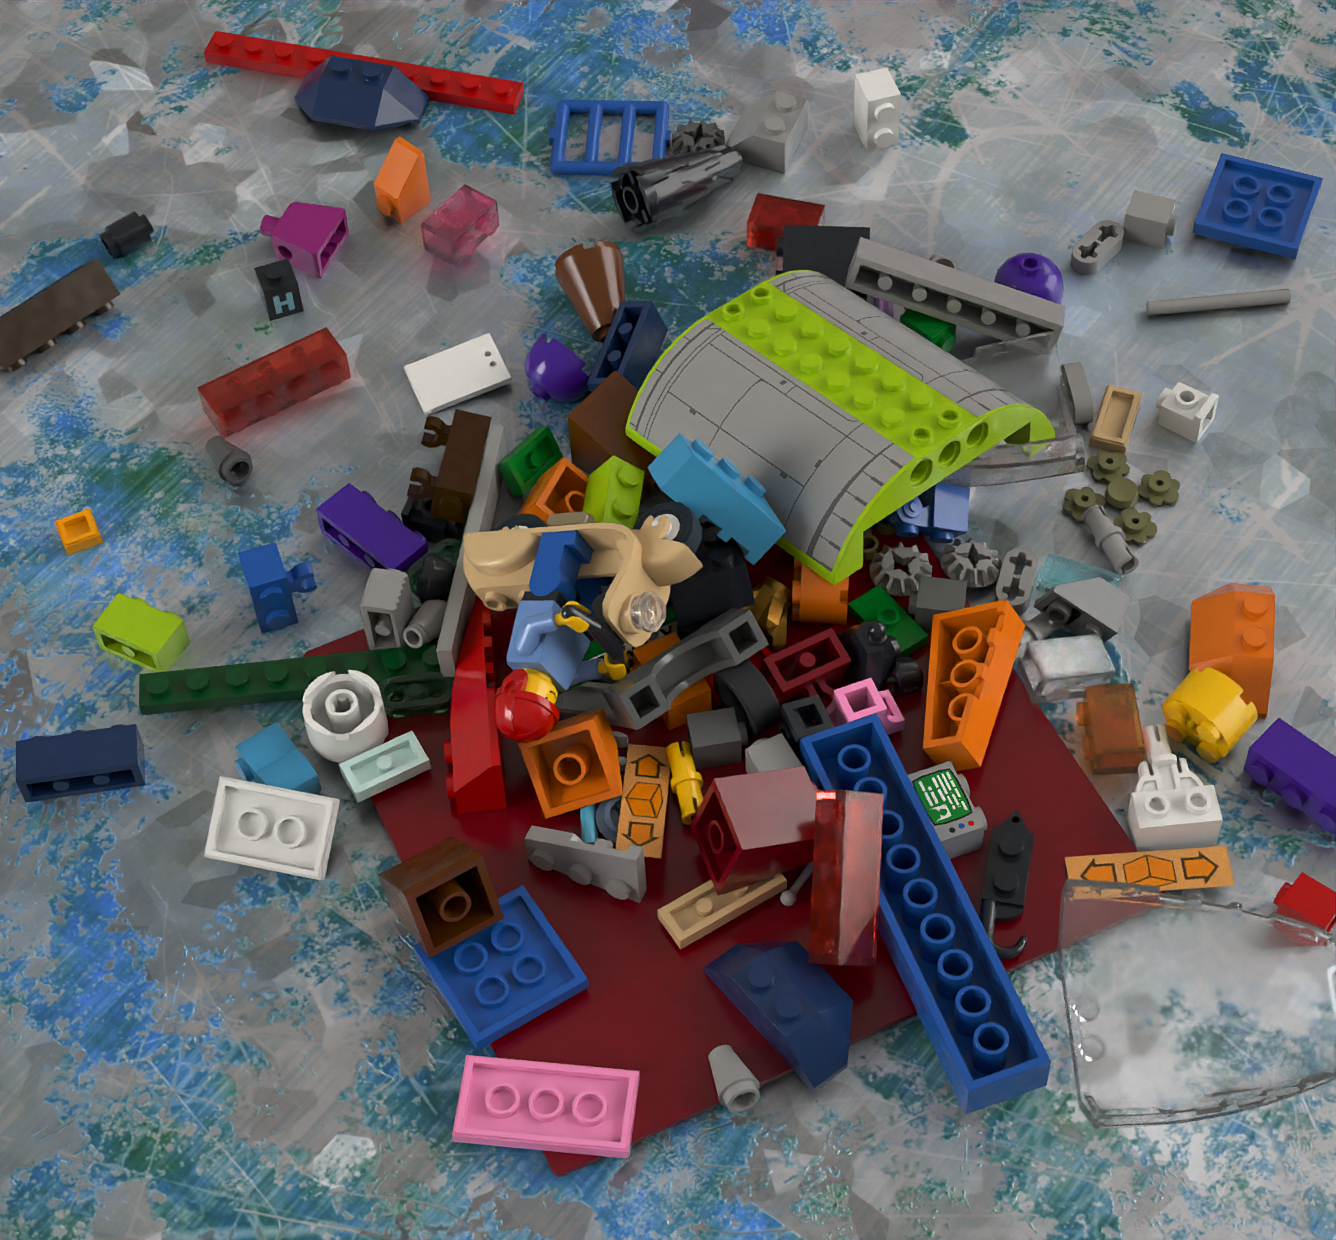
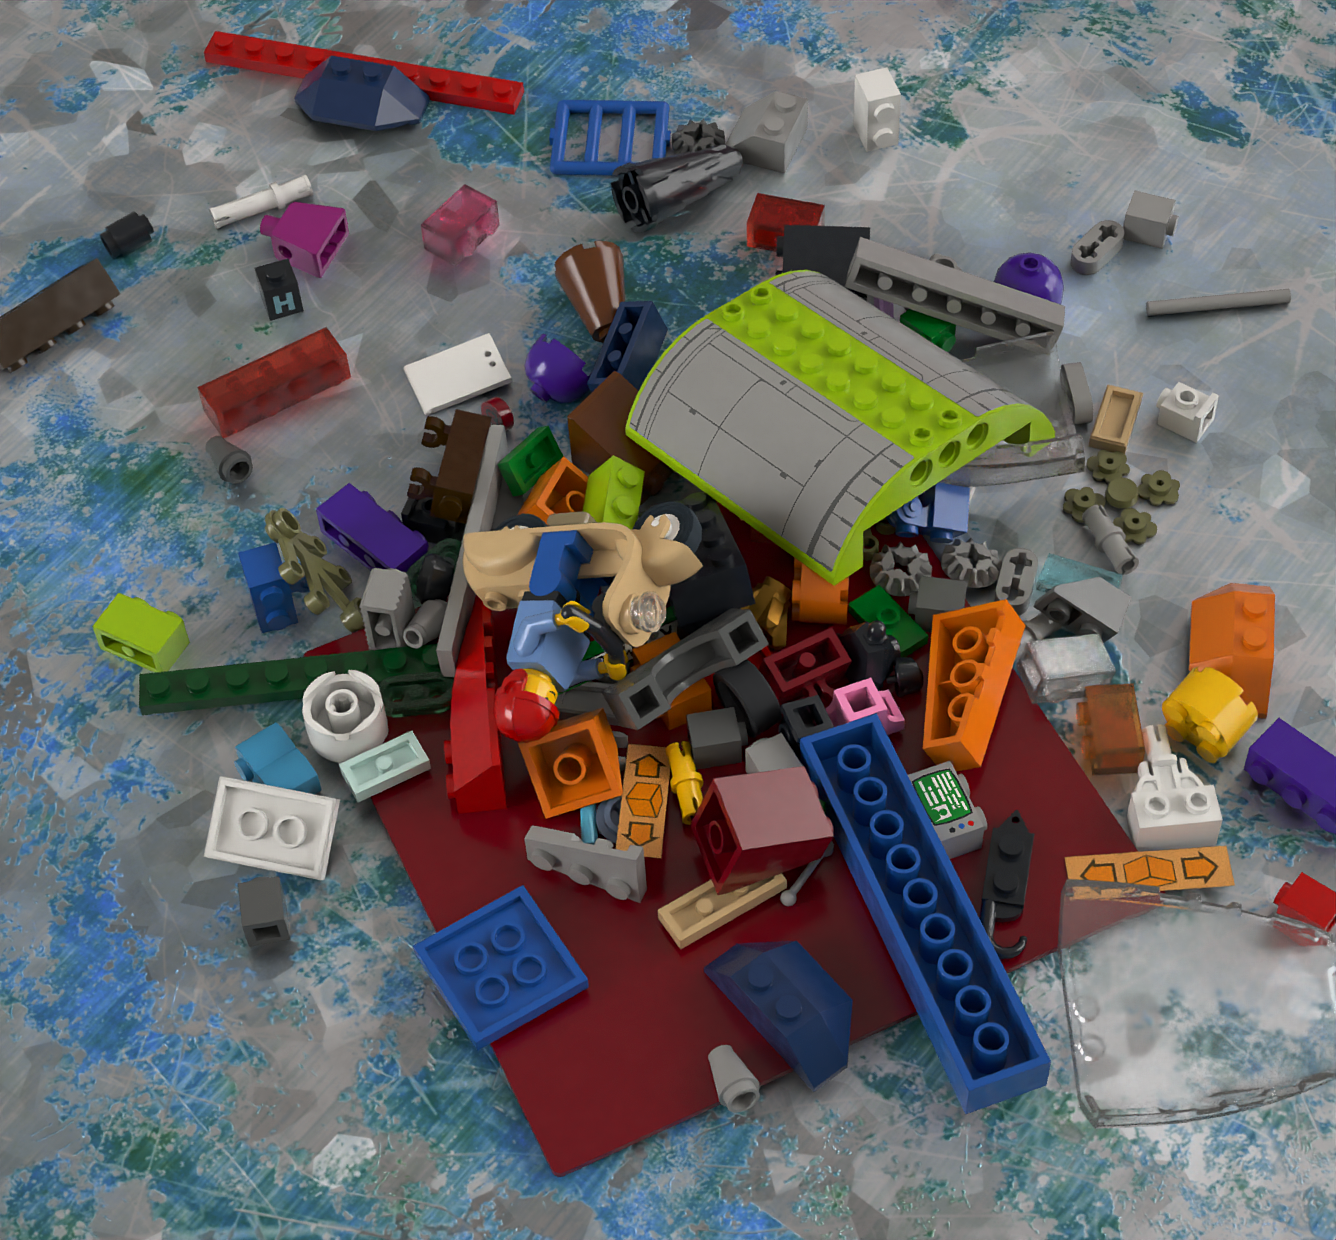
(78, 531): light orange tile -> none
(80, 763): dark blue brick -> none
(261, 201): none -> white pin
(263, 911): none -> dark grey brick
(319, 573): none -> olive plant
(402, 182): orange slope -> none
(442, 895): reddish brown slope -> none
(499, 411): none -> dark red tile
(546, 1106): bright pink tile -> none
(718, 494): dark azure wedge -> none
(846, 878): clear red brick -> none
(1258, 205): blue plate -> none

